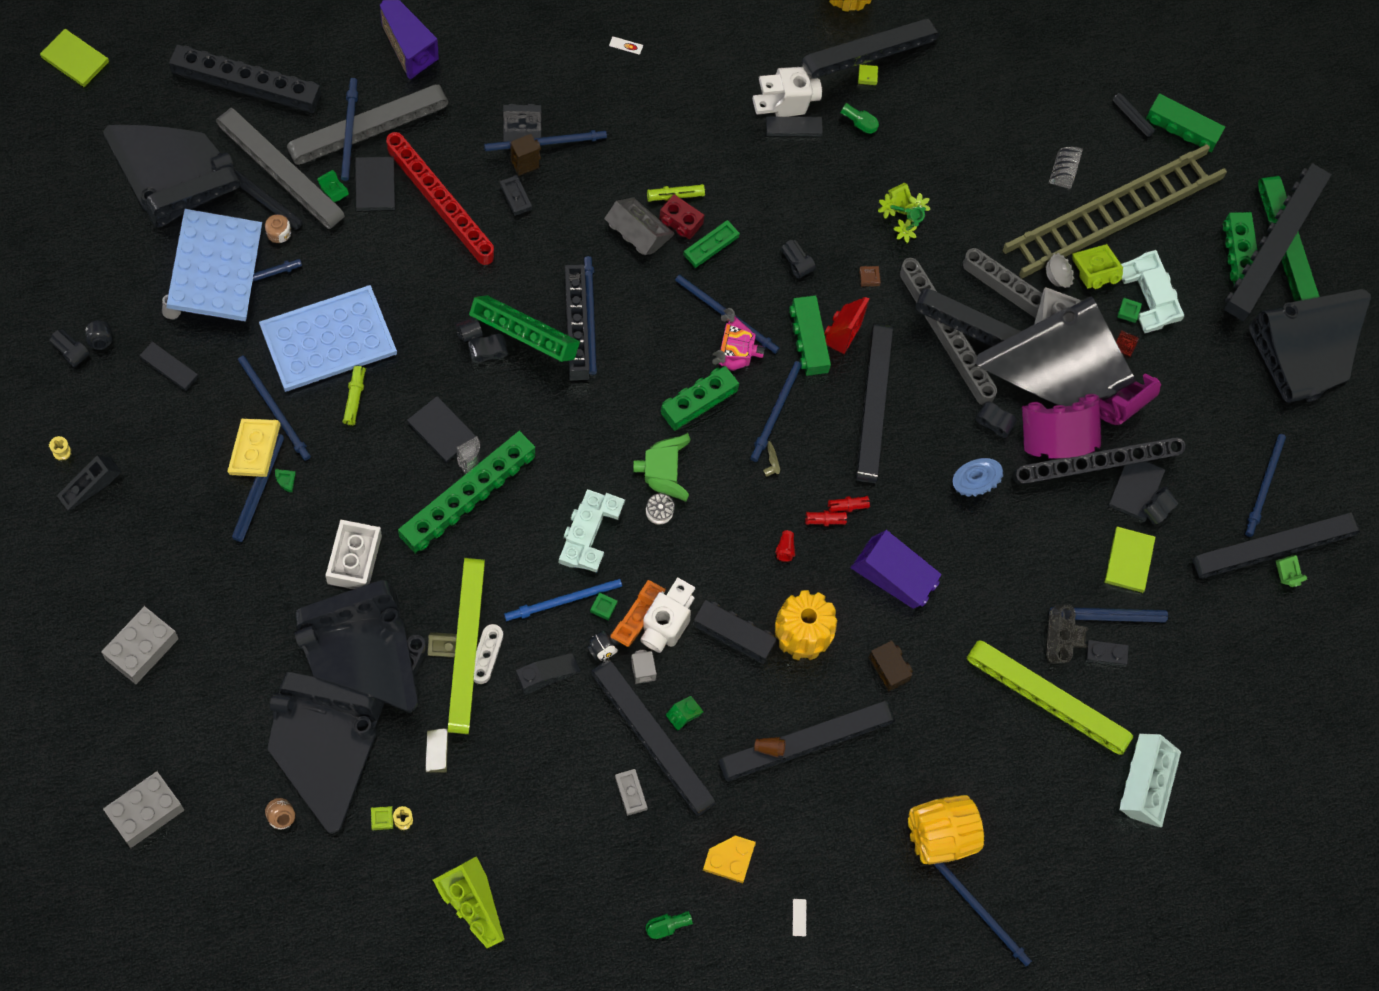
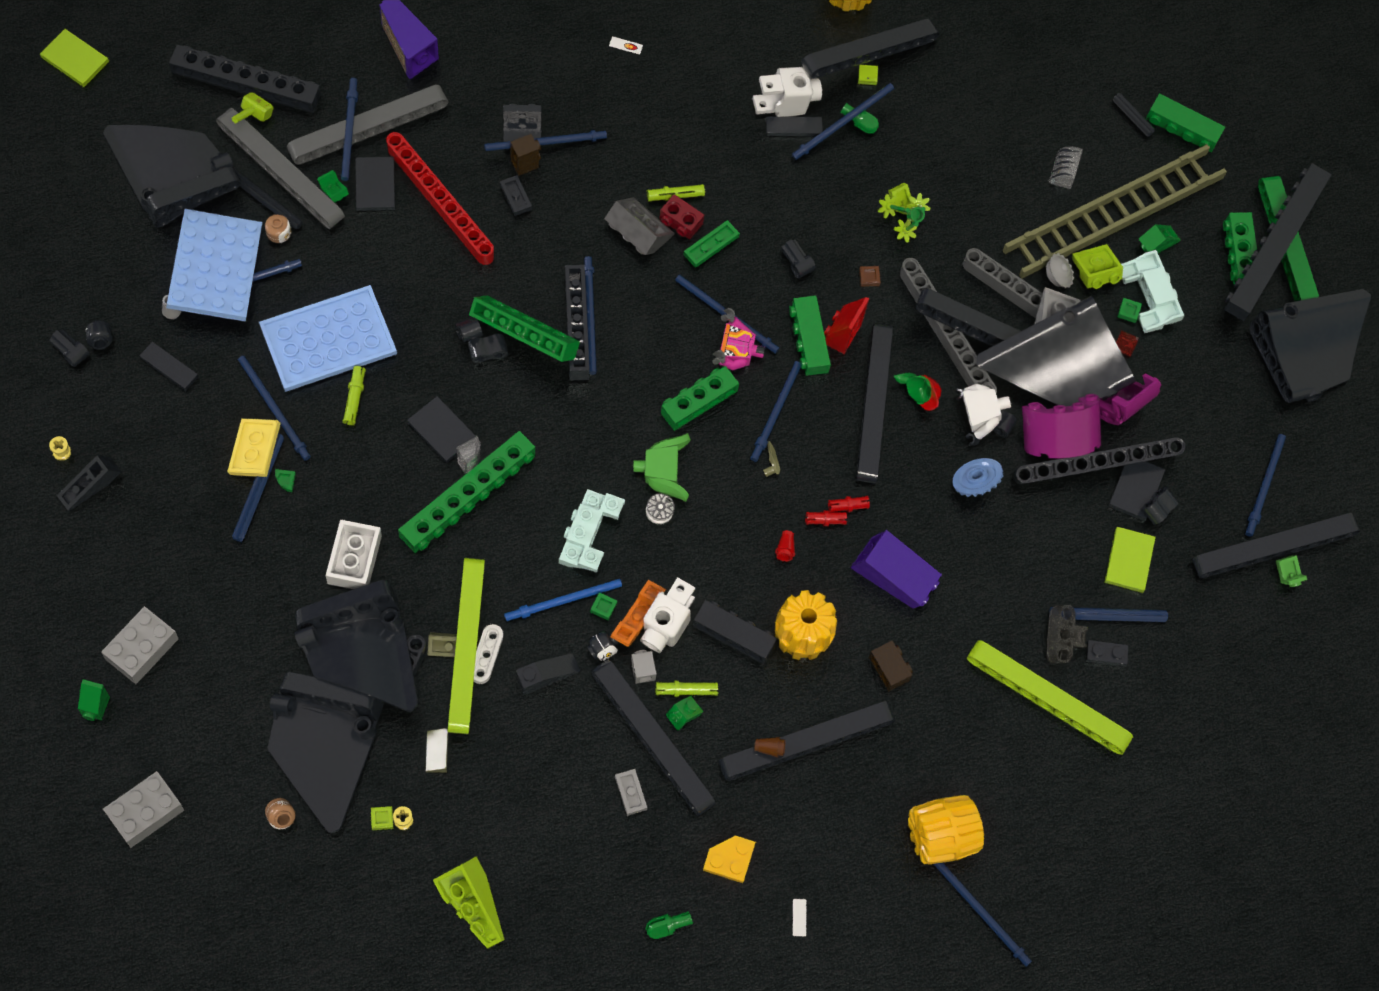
(92, 700): none -> green slope
(254, 106): none -> lime piece
(686, 688): none -> lime pin
(804, 149): none -> dark blue bar
(921, 389): none -> green hair
(982, 409): none -> white torso
(1150, 779): light aqua slope -> none
(1159, 238): none -> green slope

